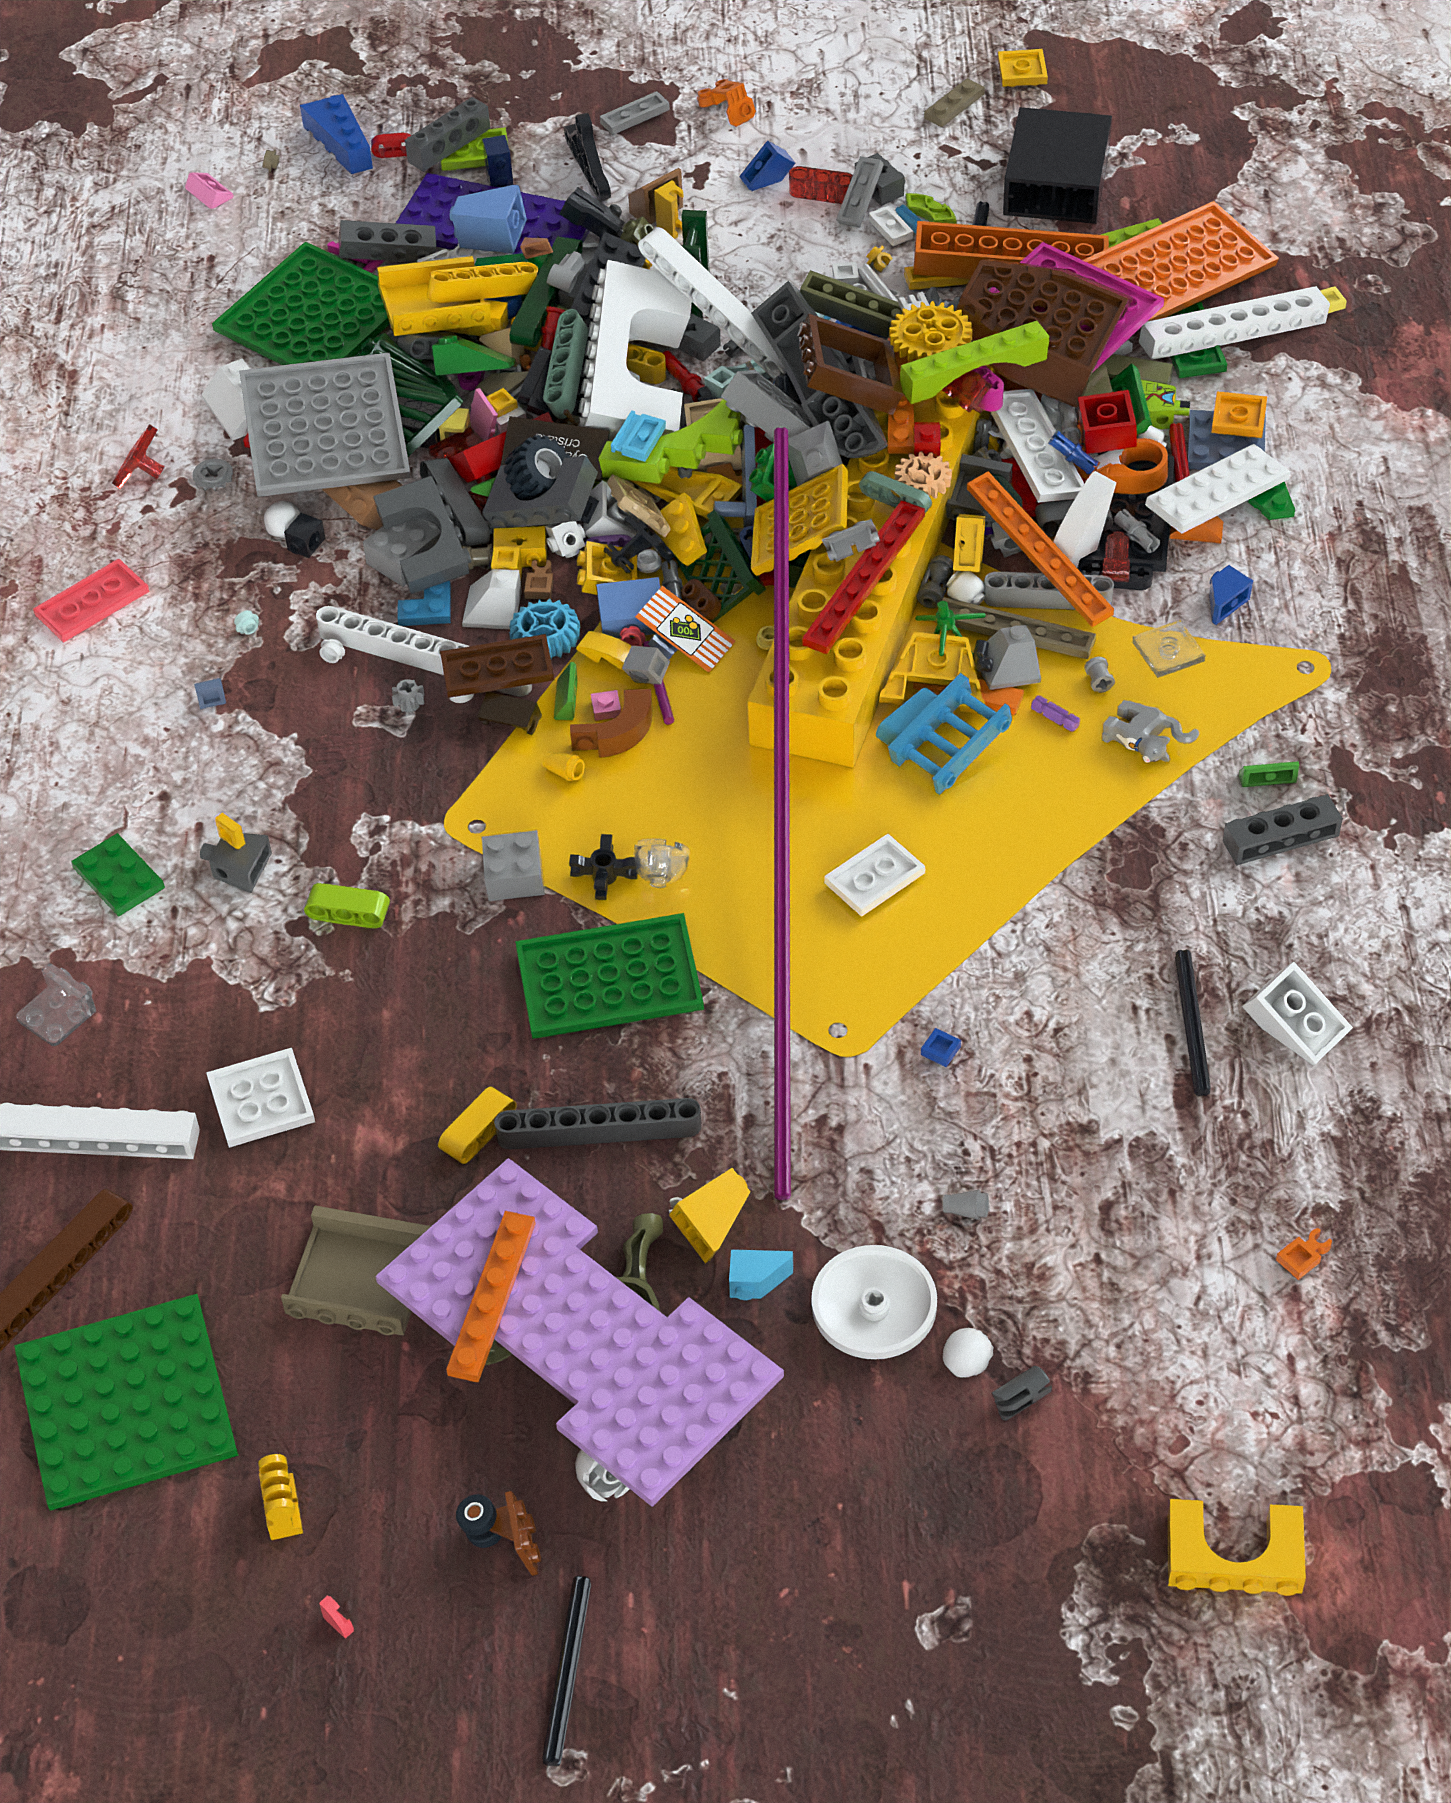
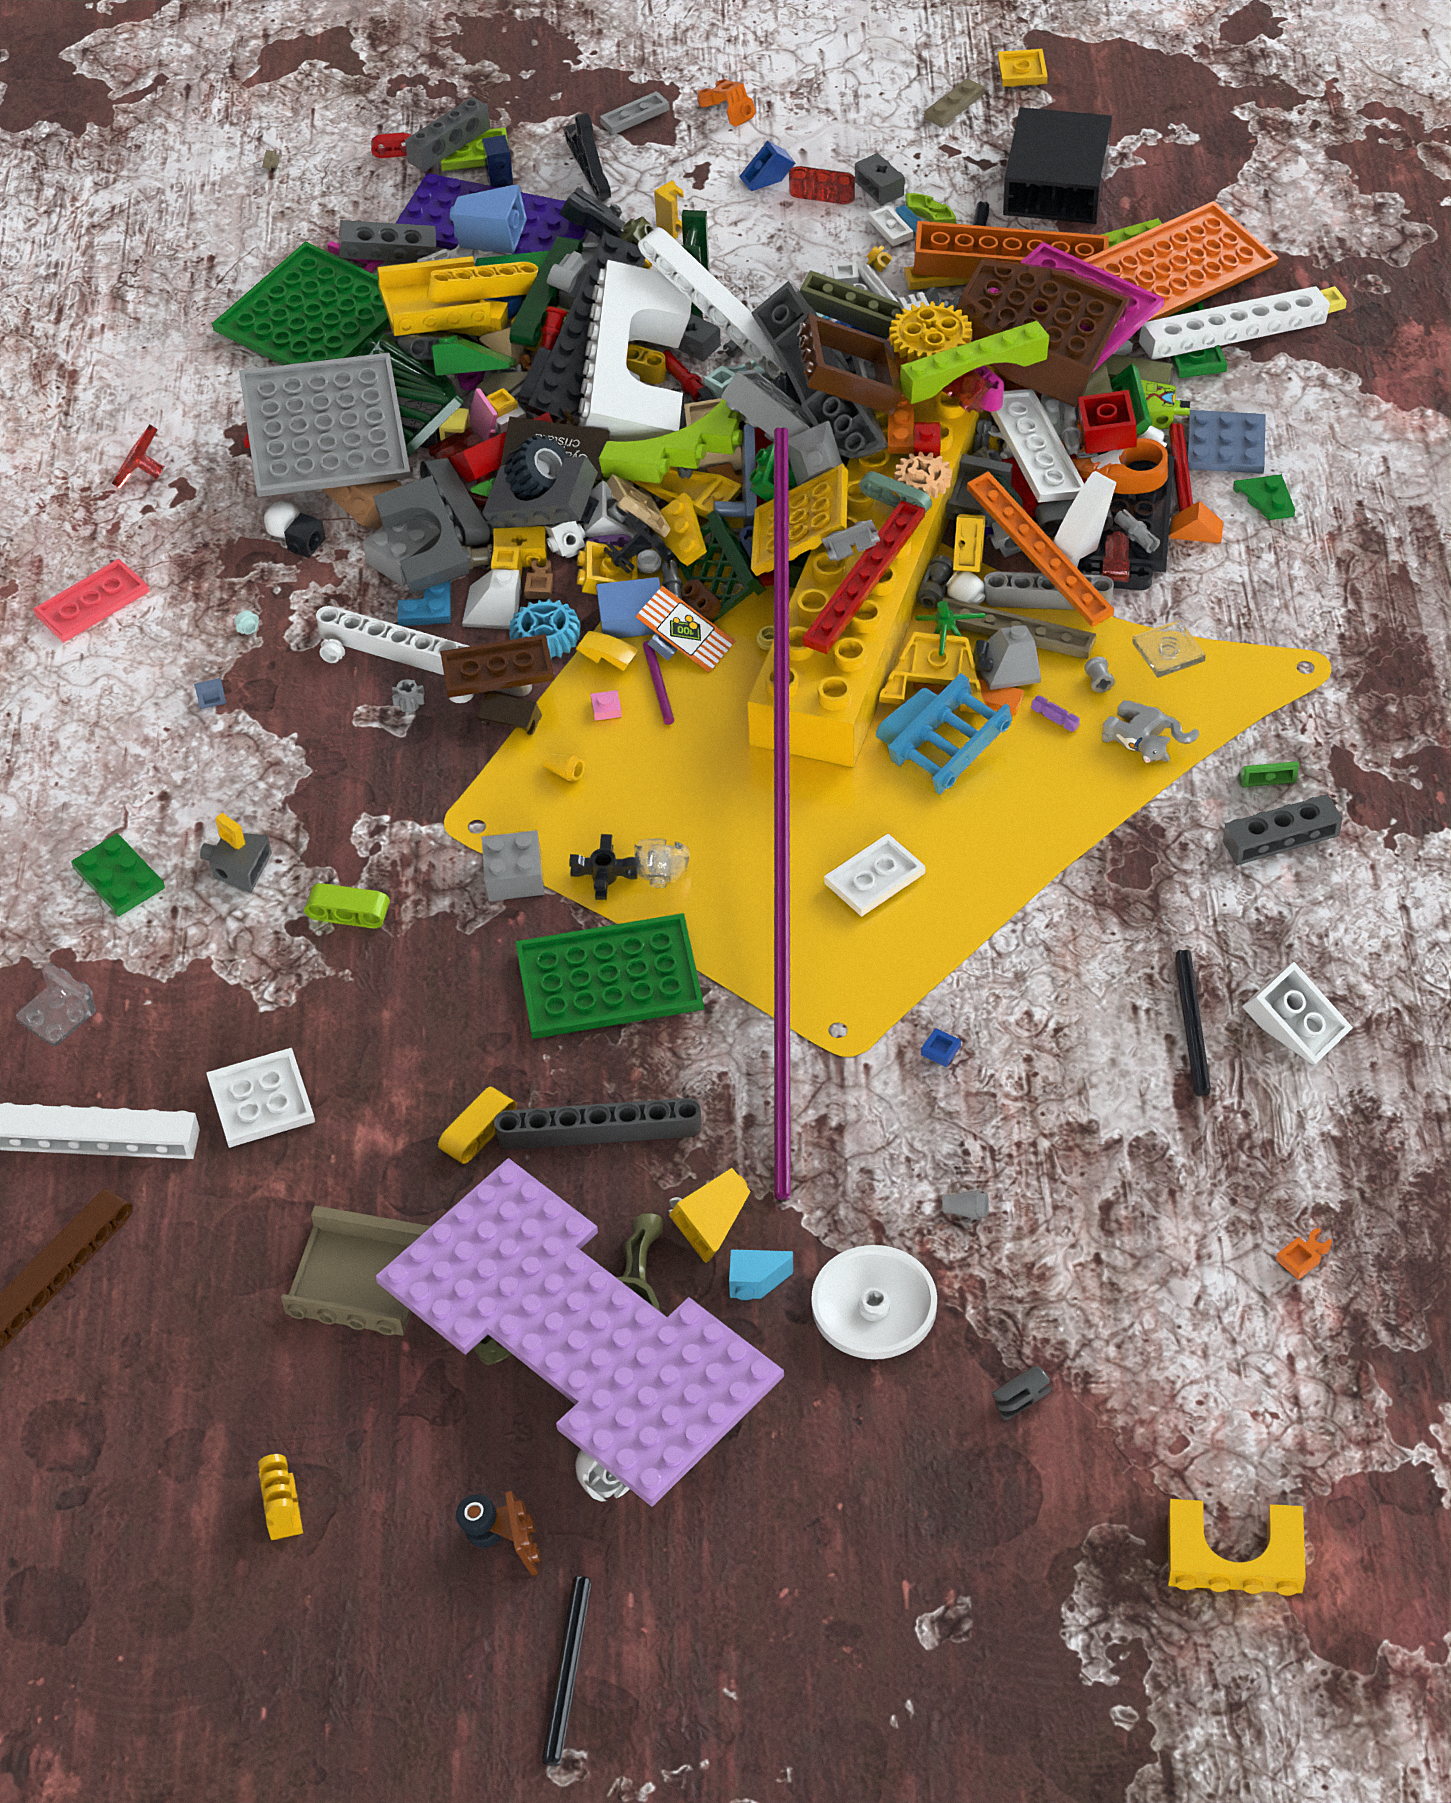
(124, 1401): green plate -> none
(207, 189): bright pink slope -> none
(213, 467): light grey gear -> none
(226, 399): white slope -> none
(334, 1618): coral tile -> none
(339, 131): blue wedge -> none
(491, 1297): orange plate -> none
(535, 247): nougat piece -> none
(566, 363): sand green beam -> none
(566, 694): bright green slope -> none
(619, 733): dark orange arch -> none
(632, 631): coral plate -> none
(638, 436): medium azure plate -> none
(643, 199): medium nougat slope -> none
(646, 665): light grey brick -> none
(860, 191): light grey plate -> none
(967, 1352): white hair -> none
(1073, 452): blue pin -> none
(1217, 488): white plate -> none
(1228, 592): blue slope -> none
(1239, 414): light orange plate -> none

